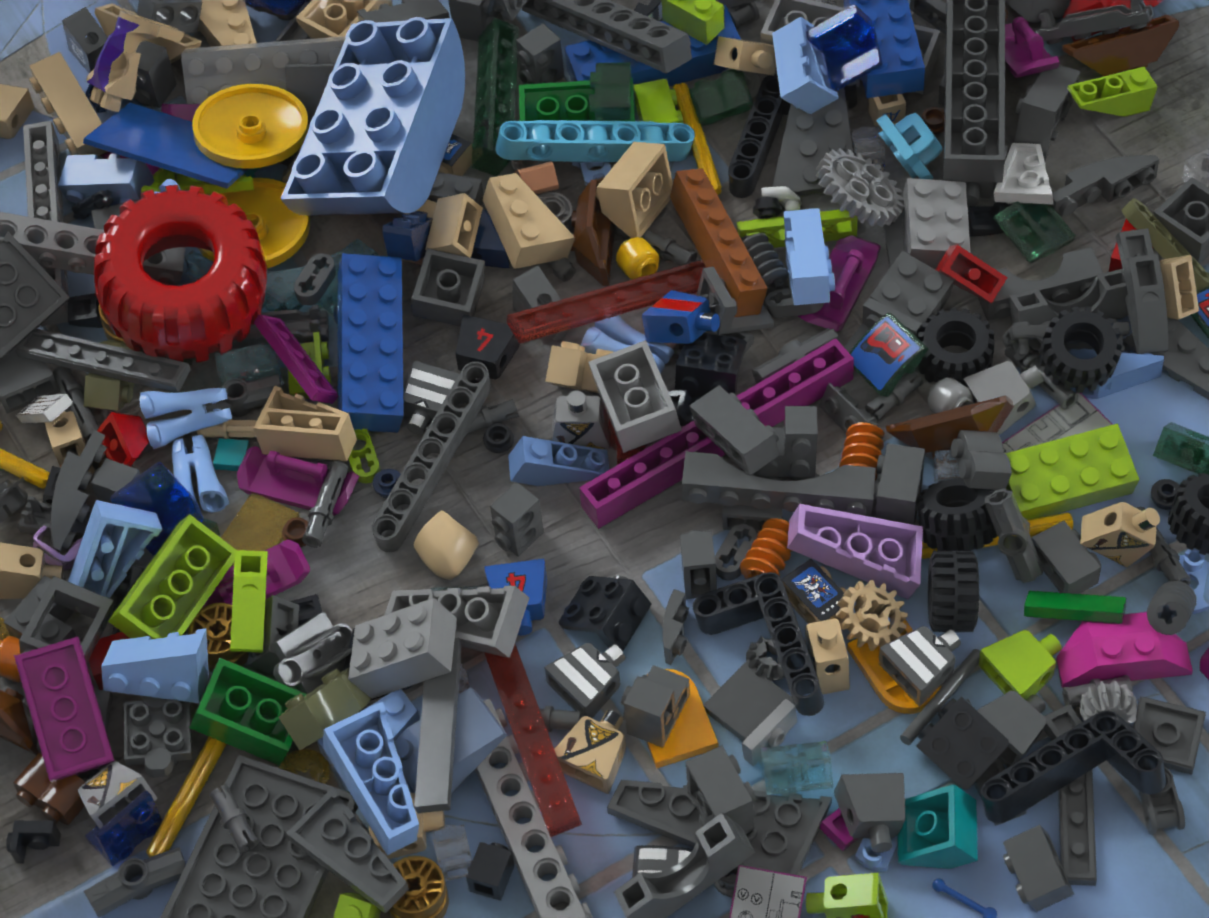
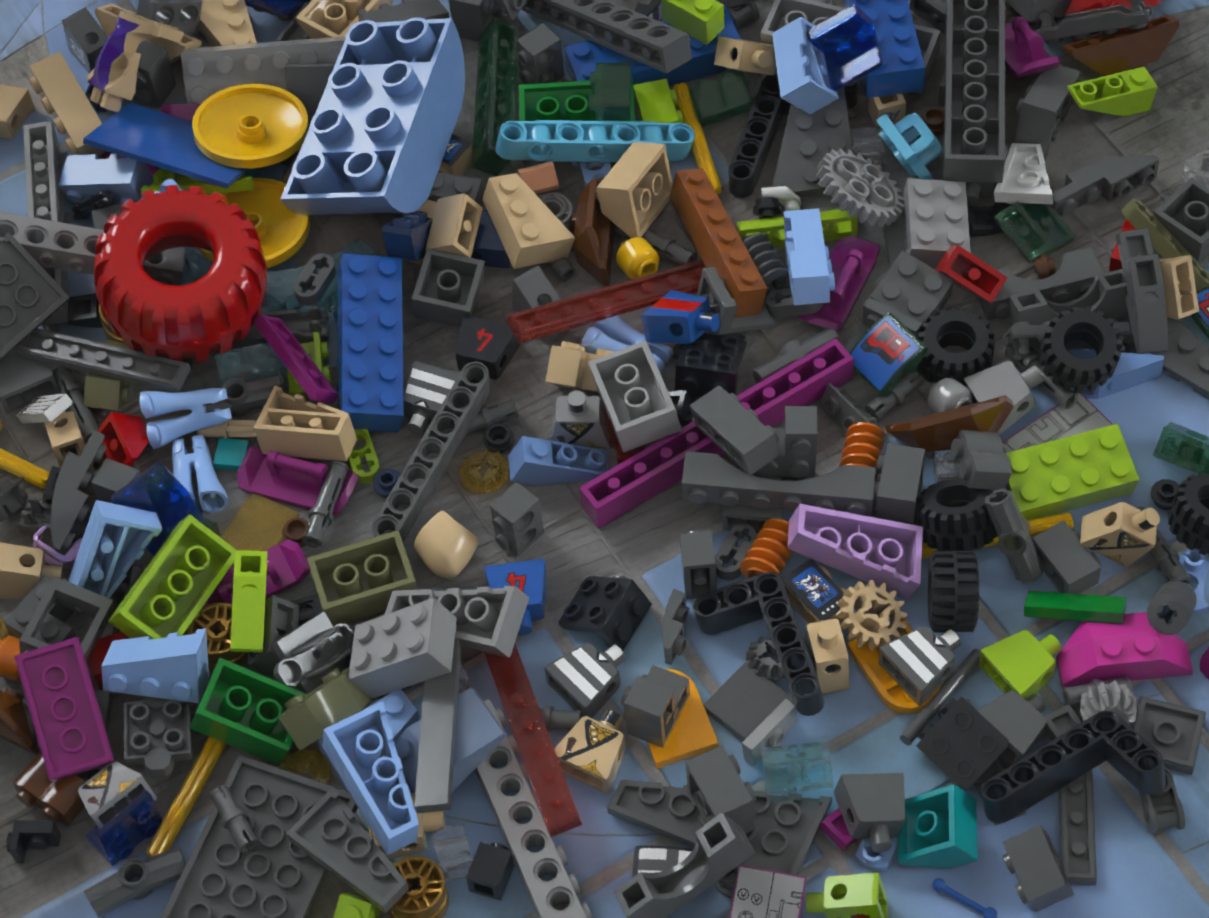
(361, 577): none -> olive brick
(494, 477): none -> clear yellow gear
(1045, 267): none -> reddish brown plate

